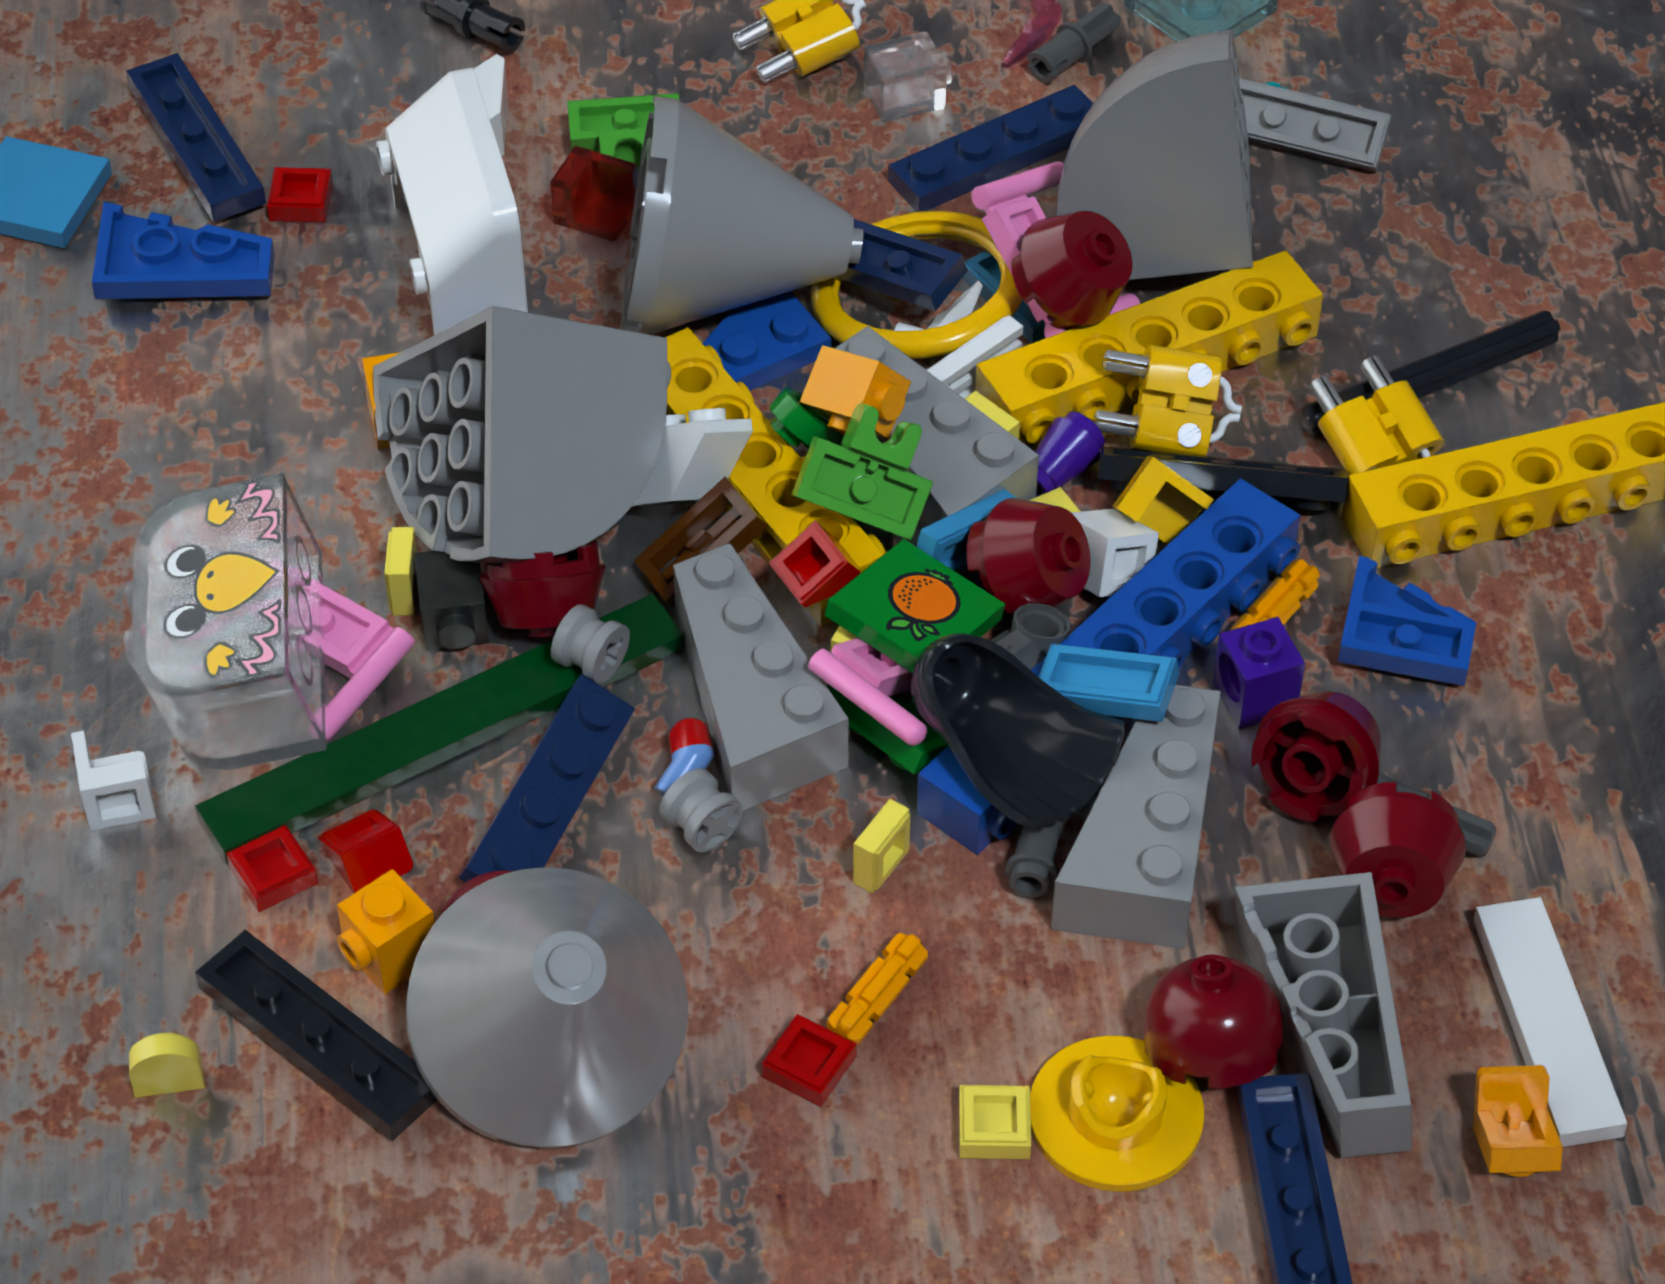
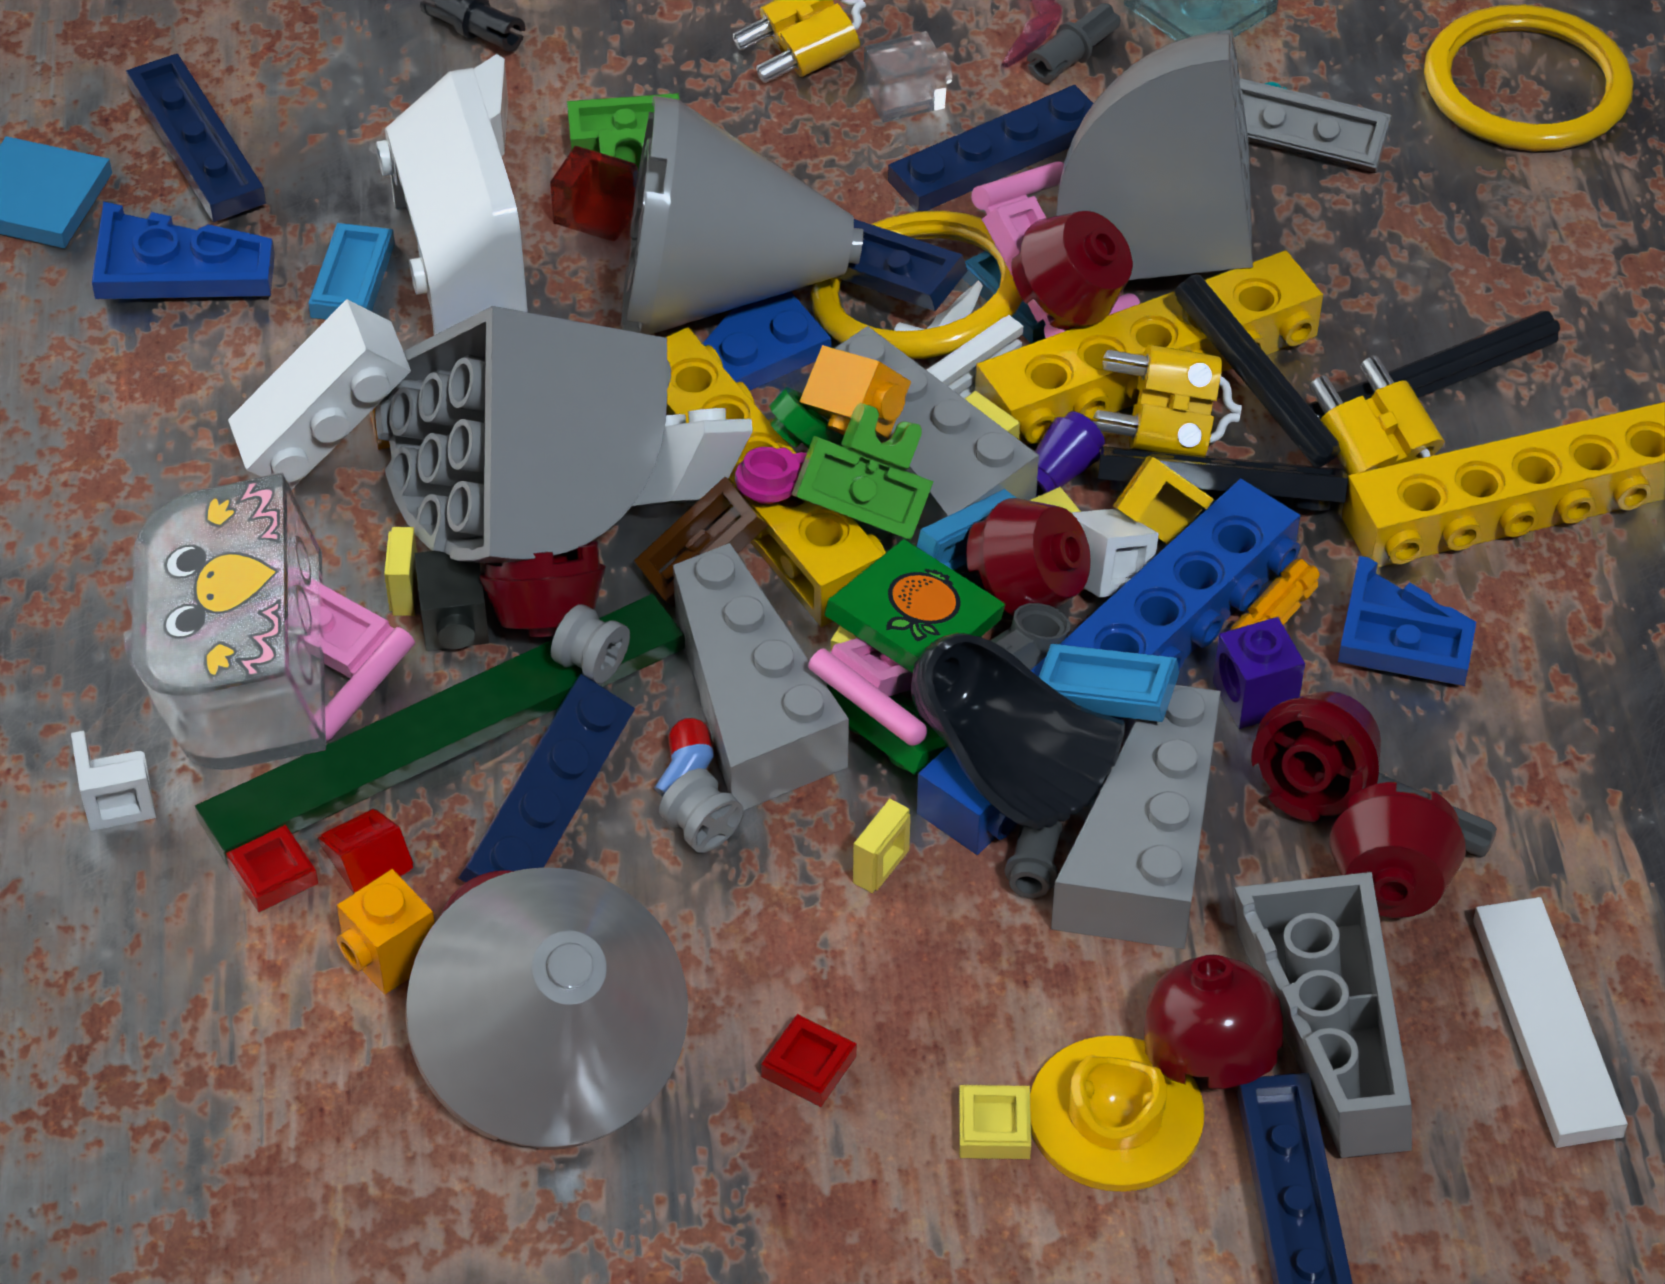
(165, 1065): light yellow tile -> none
(300, 194): red tile -> none
(317, 1034): black plate -> none
(319, 394): none -> white brick
(352, 268): none -> dark azure tile
(769, 474): none -> dark pink plate
(814, 565): red slope -> none
(878, 987): light orange axle -> none
(1257, 371): none -> black axle
(1514, 1120): light orange bracket -> none
(1519, 134): none -> yellow wedge

